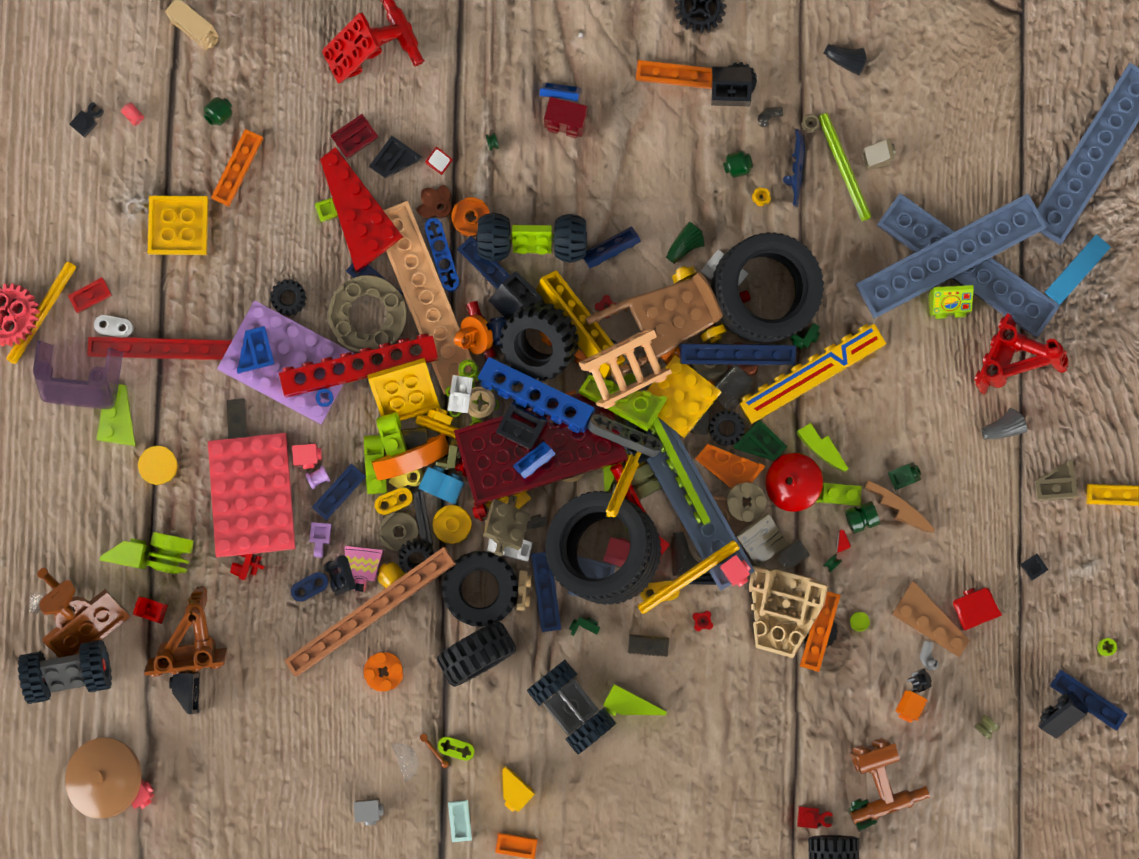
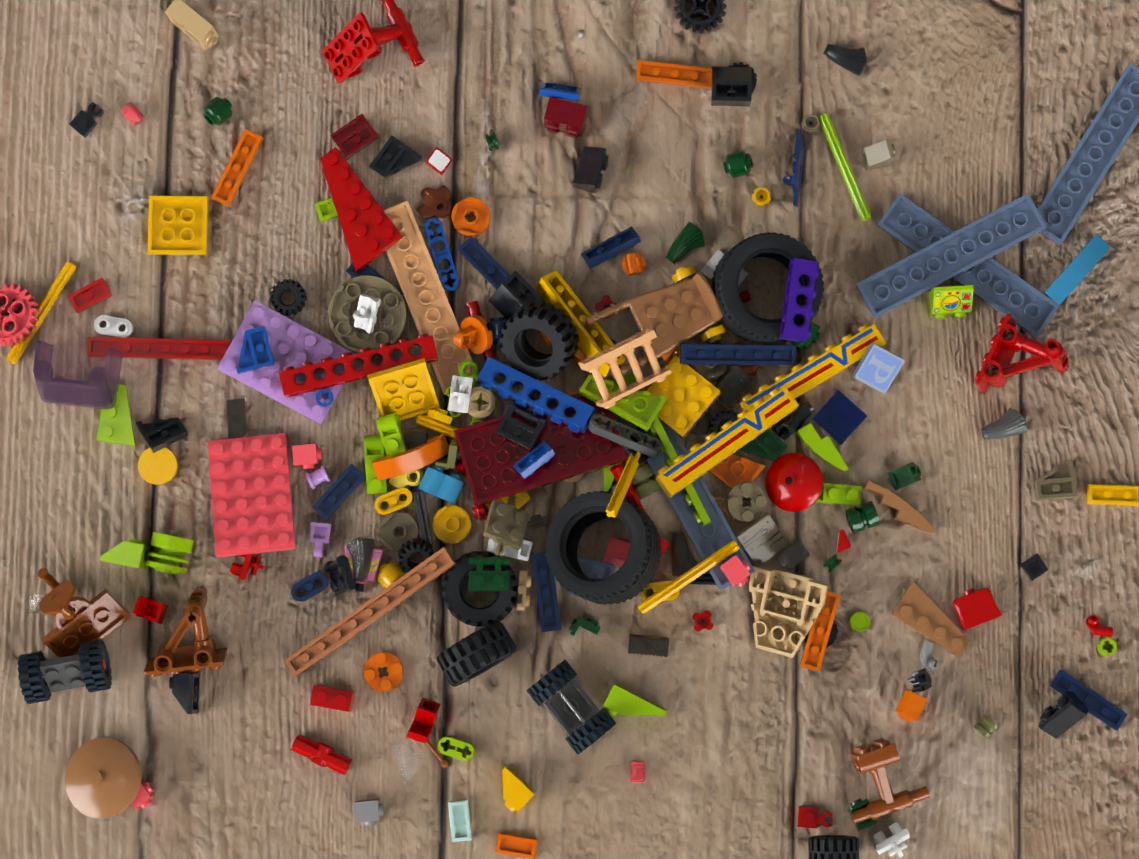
(162, 432): none -> black wing
(321, 754): none -> red piece
(332, 698): none -> red brick
(362, 554): none -> clear smoke piece
(366, 312): none -> white hips
(424, 720): none -> red brick
(488, 580): none -> dark green plate
(495, 237): black plate -> none
(589, 169): none -> black slope
(633, 264): none -> orange gear
(641, 769): none -> coral piece
(726, 442): none -> yellow brick
(767, 114): clear smoke arm -> none
(793, 421): none -> black piece
(810, 271): none -> dark purple brick
(839, 417): none -> clear blue tile
(878, 368): none -> tile
(884, 844): none -> white hips
(1096, 628): none -> red arm

